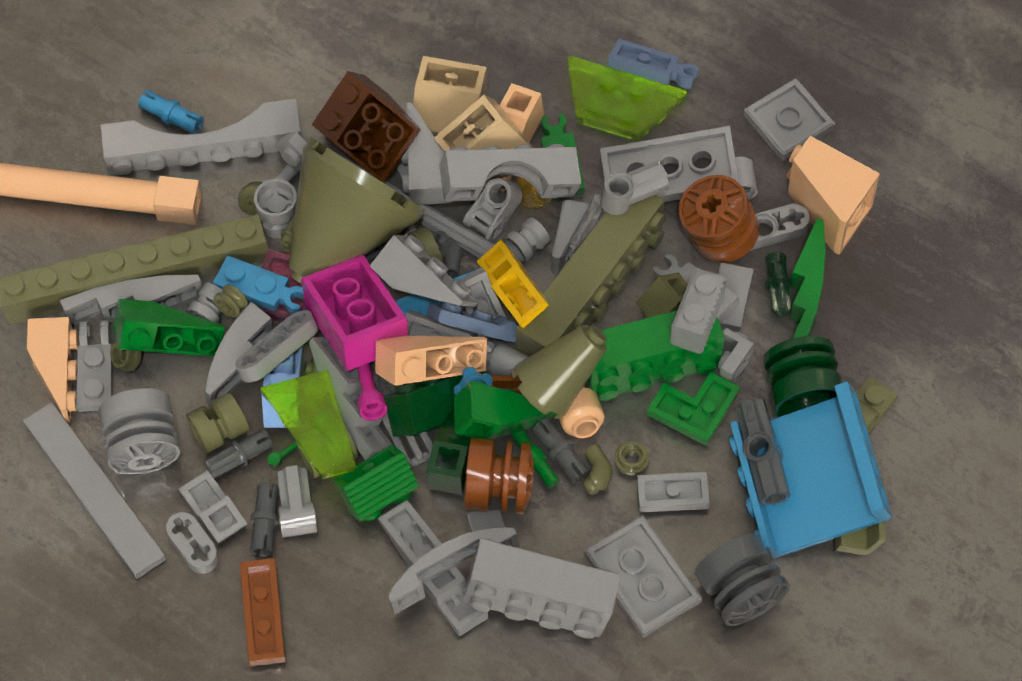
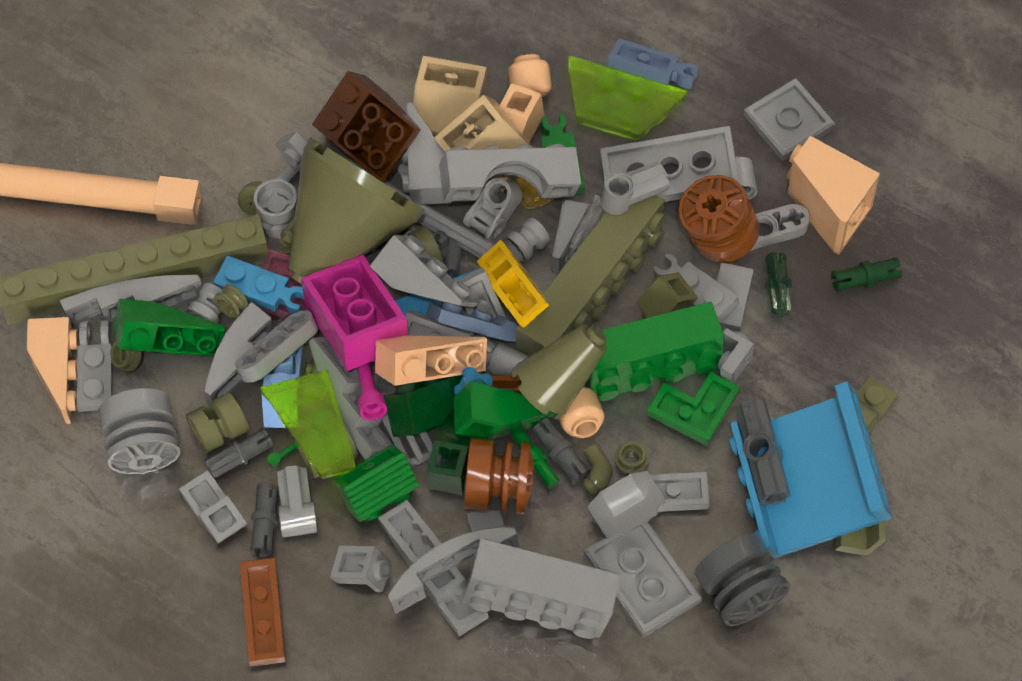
(94, 490): light grey tile -> none
(135, 147): light grey arch -> none
(171, 112): dark azure pin -> none
(198, 538): light grey beam -> none
(361, 566): none -> light grey bracket
(531, 73): none -> light nougat head
(626, 504): none -> light grey slope
(698, 310): light grey brick -> none
(801, 373): dark green wheel -> none
(808, 281): green slope -> none
(866, 274): none -> dark green pin

